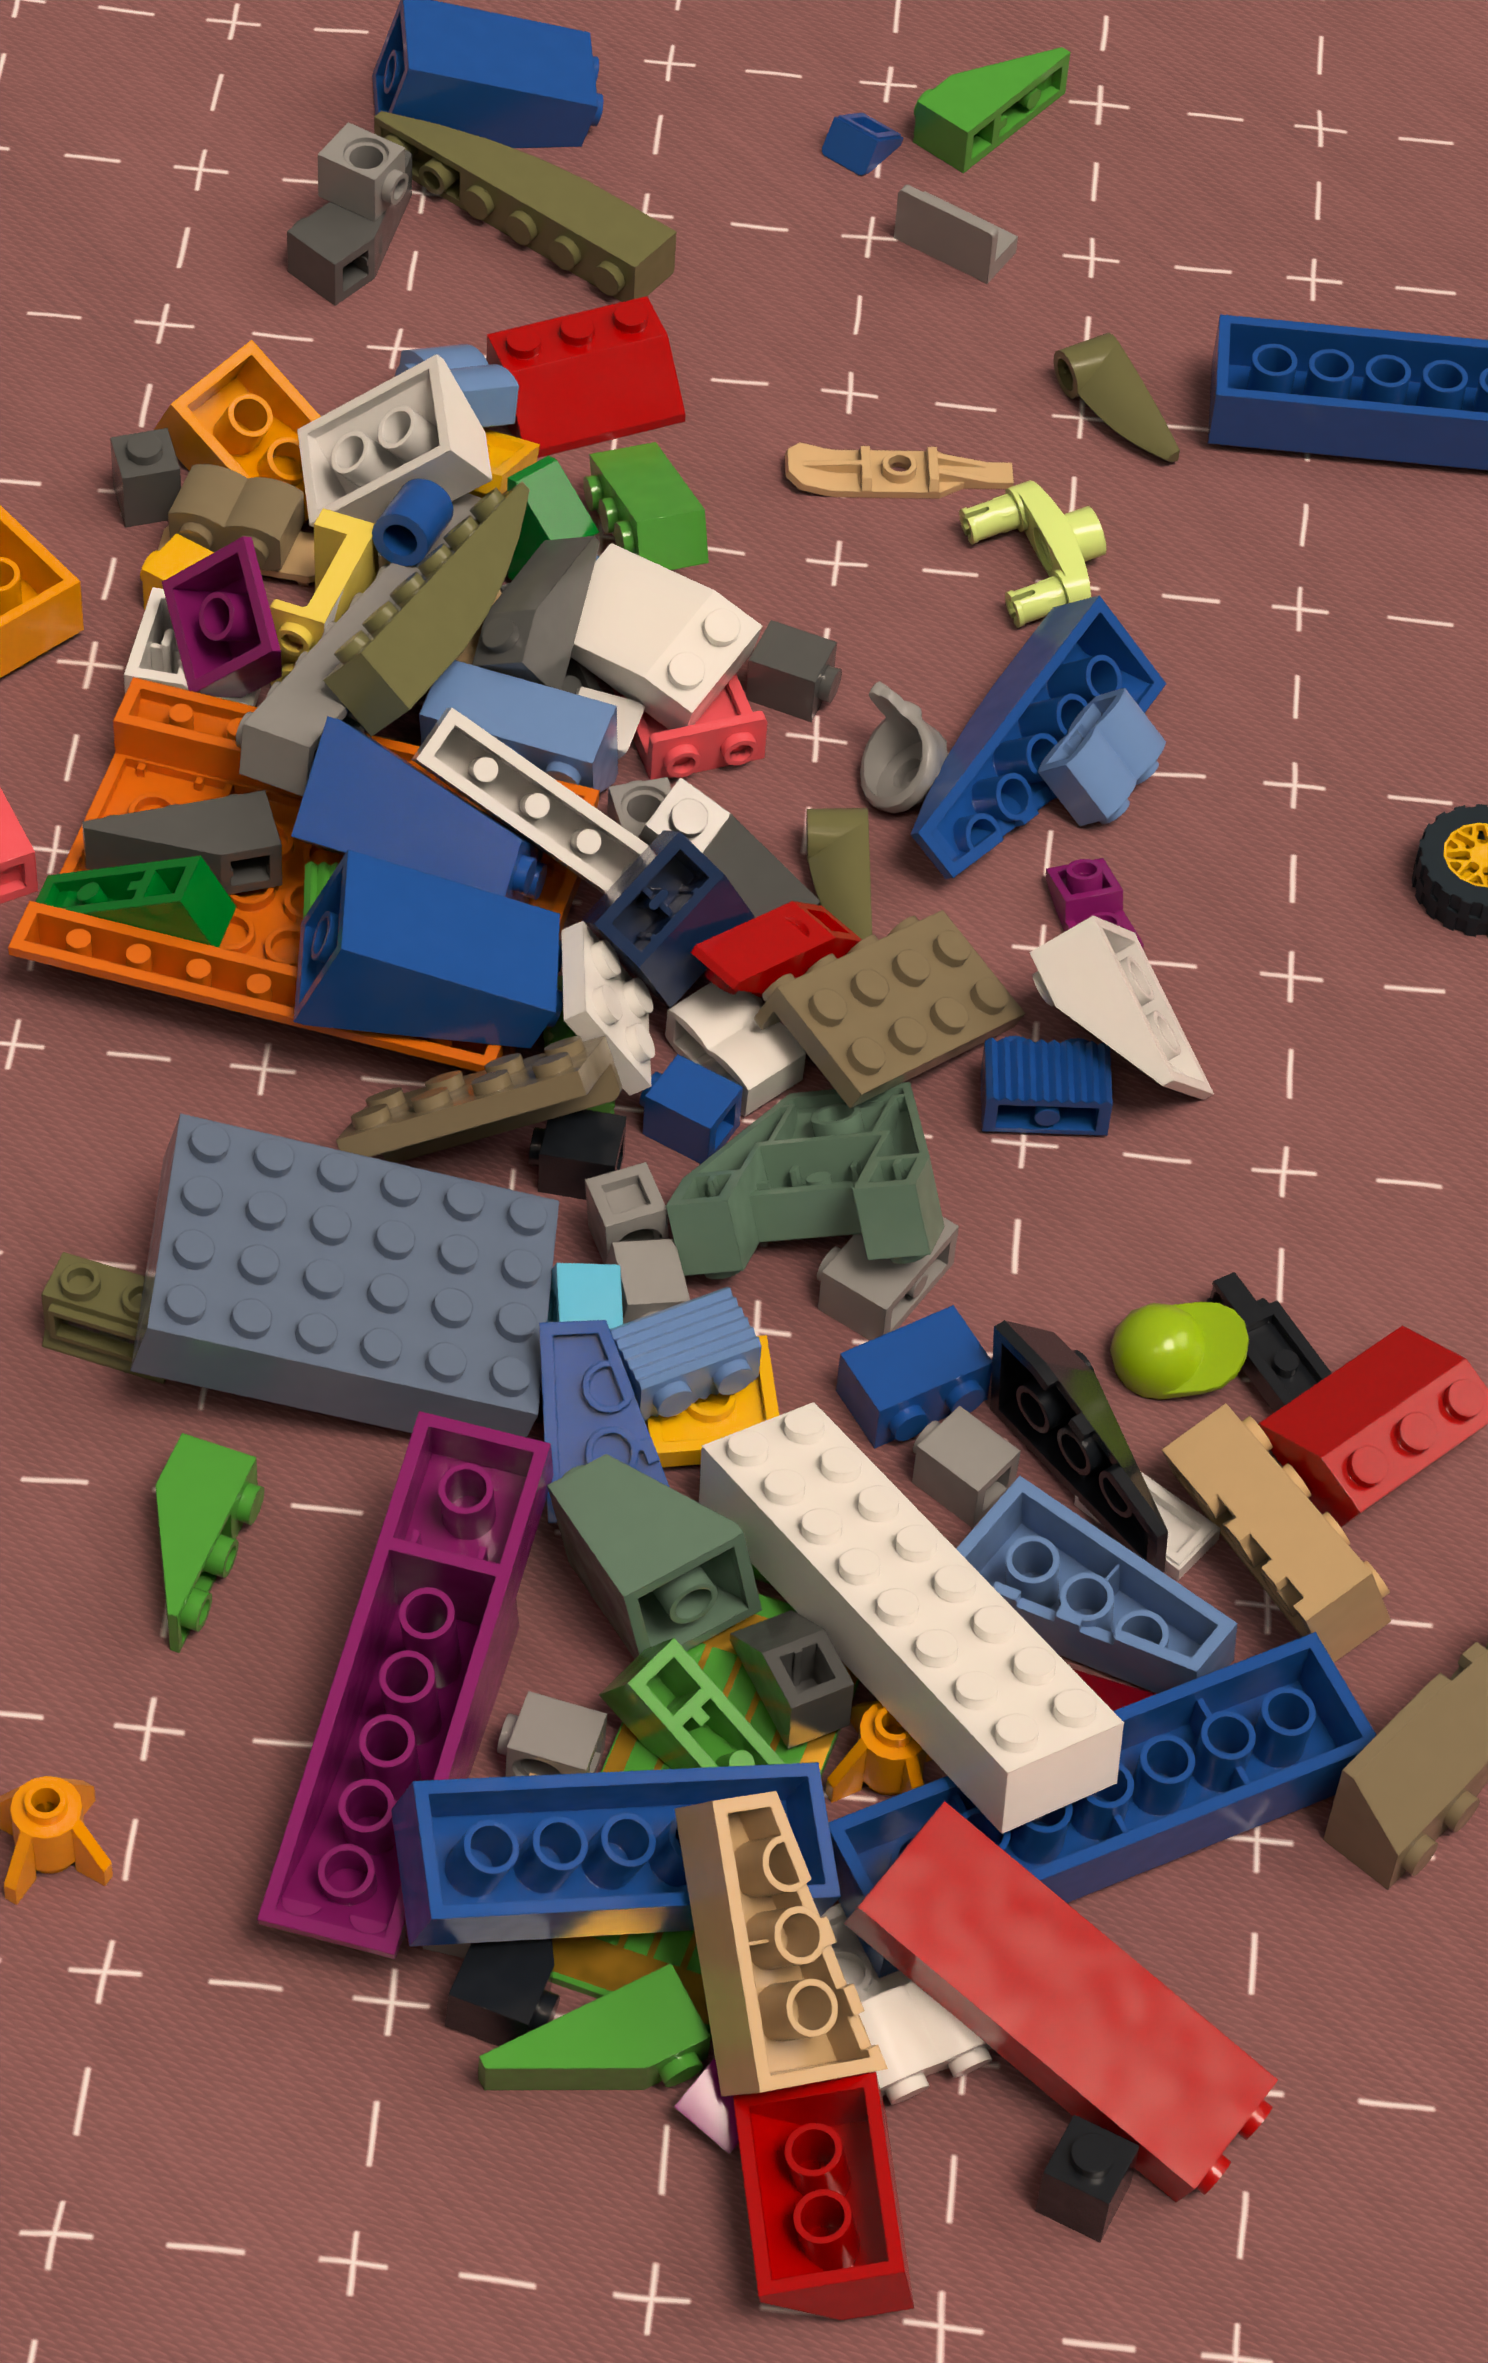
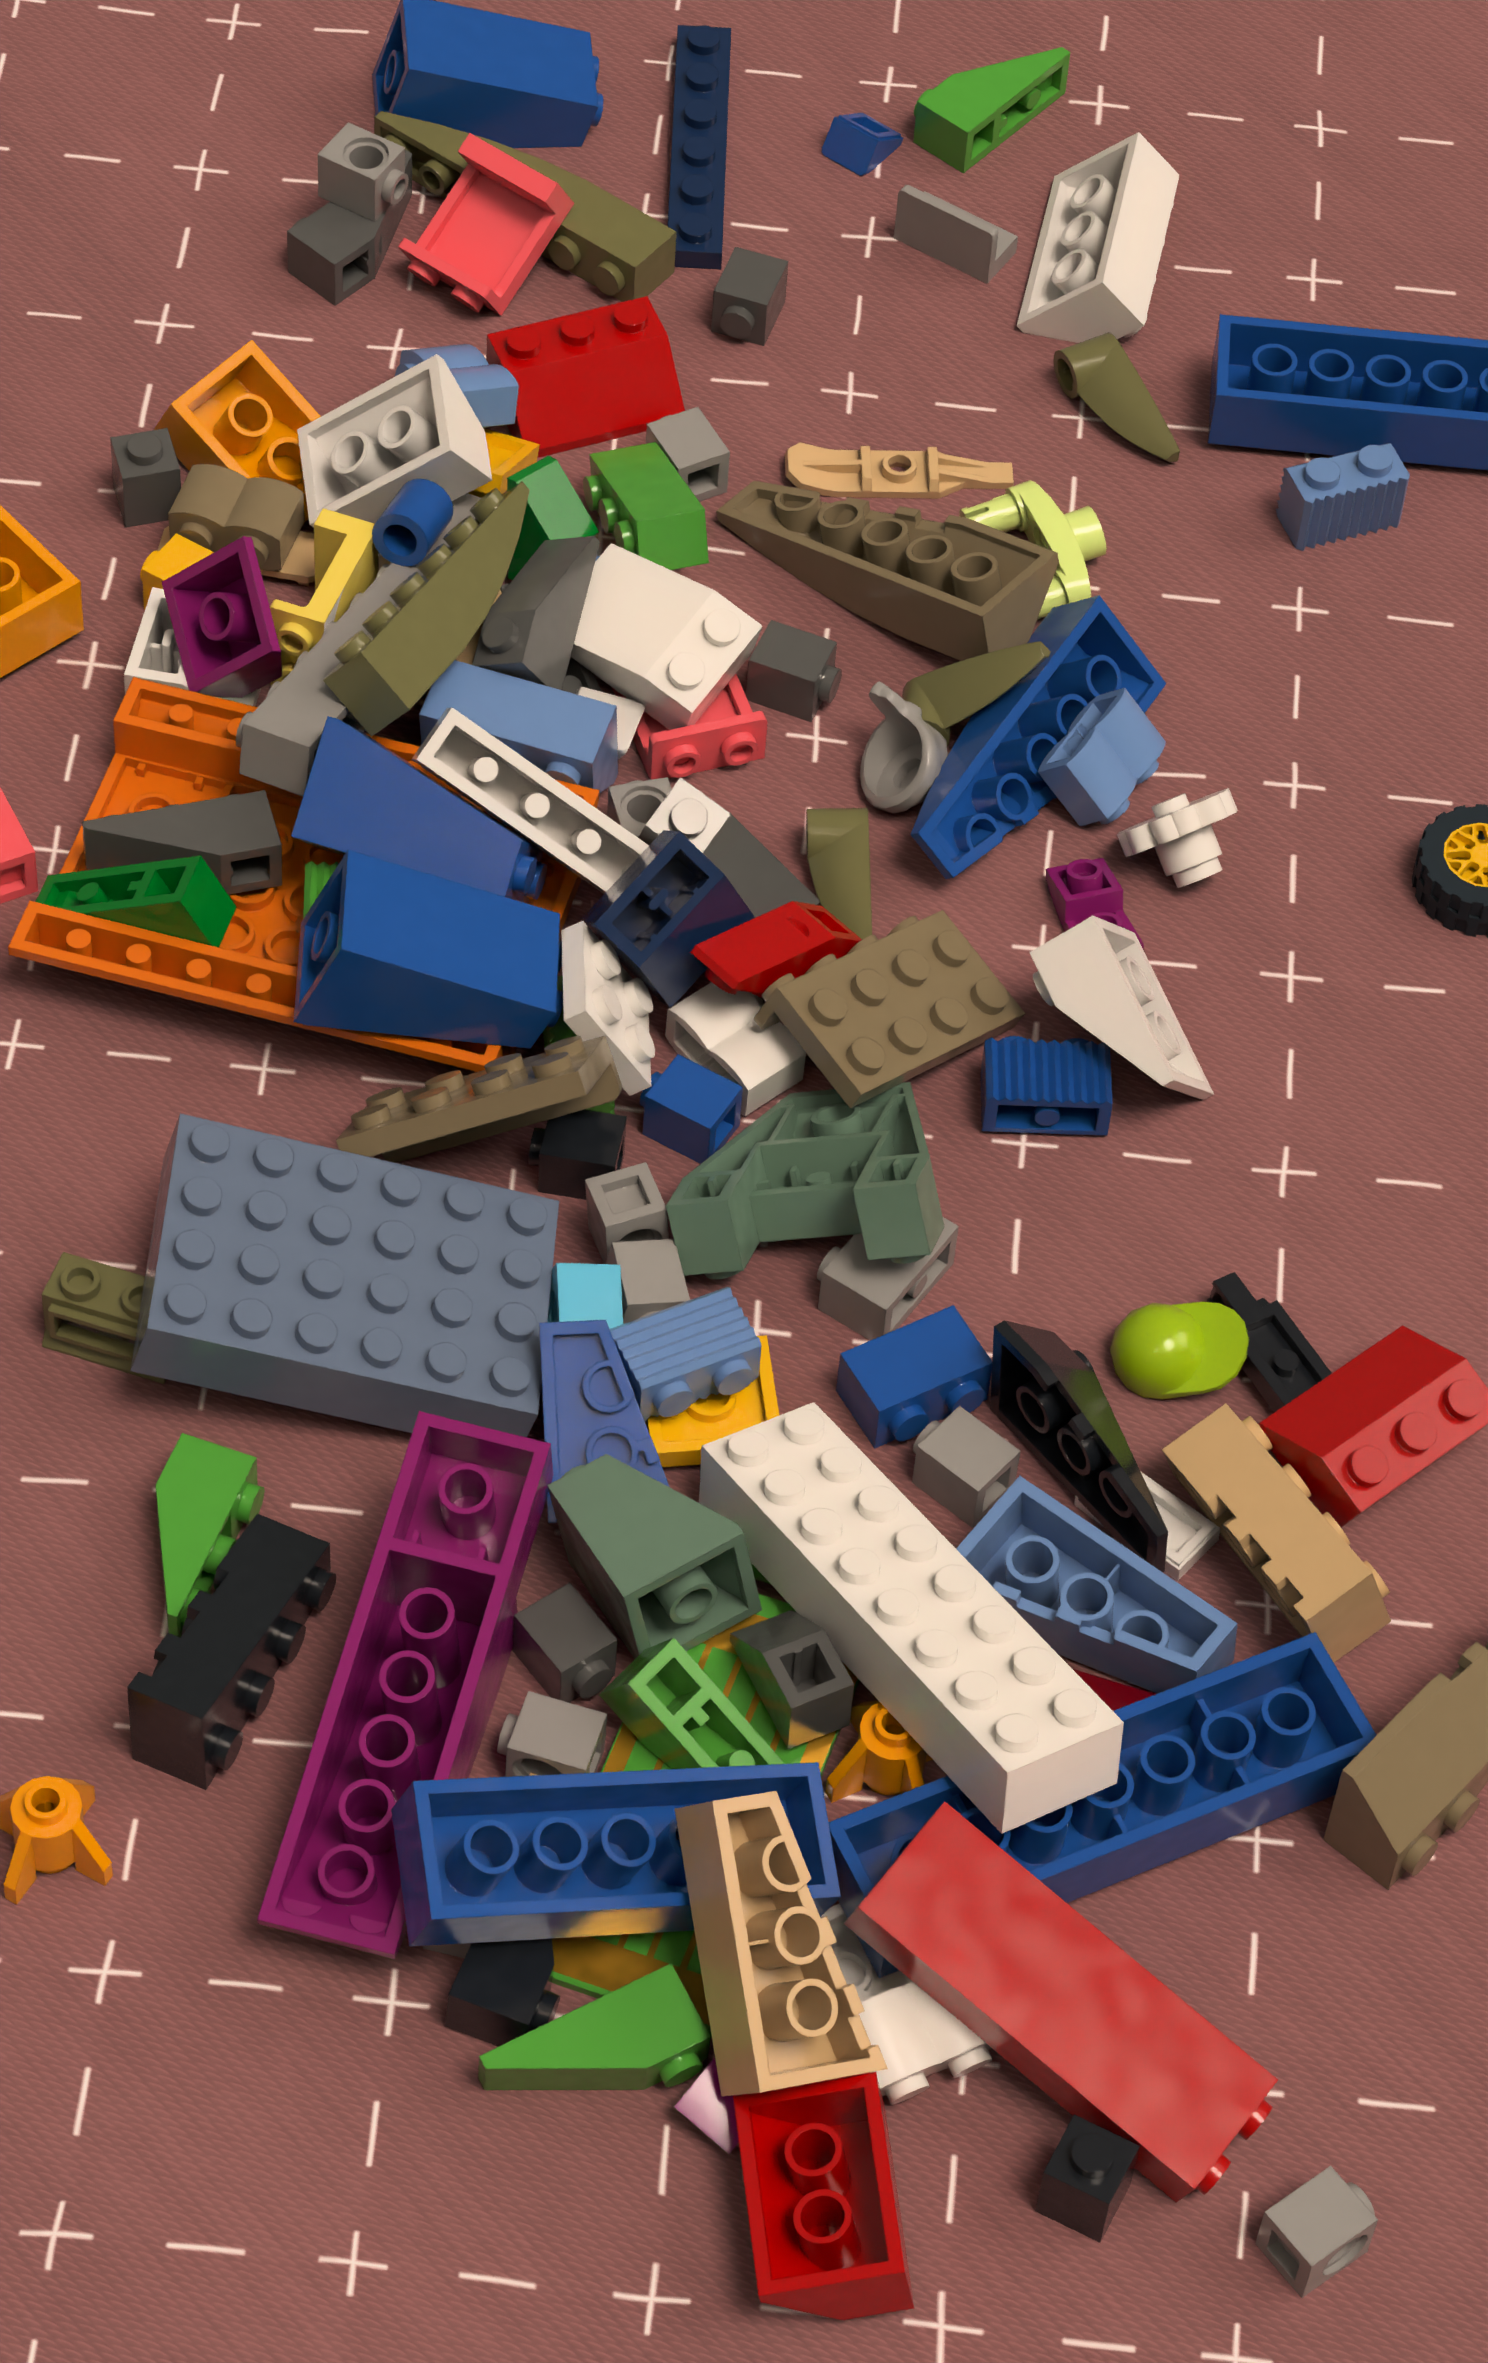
(229, 1649): none -> black wedge
(488, 228): none -> coral panel
(565, 1645): none -> dark grey brick
(693, 451): none -> light grey brick
(699, 145): none -> dark blue plate
(749, 296): none -> dark grey brick
(923, 579): none -> dark tan wedge
(971, 684): none -> olive piece
(1100, 245): none -> white slope
(1182, 835): none -> white plant
(1317, 2230): none -> light grey brick
(1342, 496): none -> medium blue brick

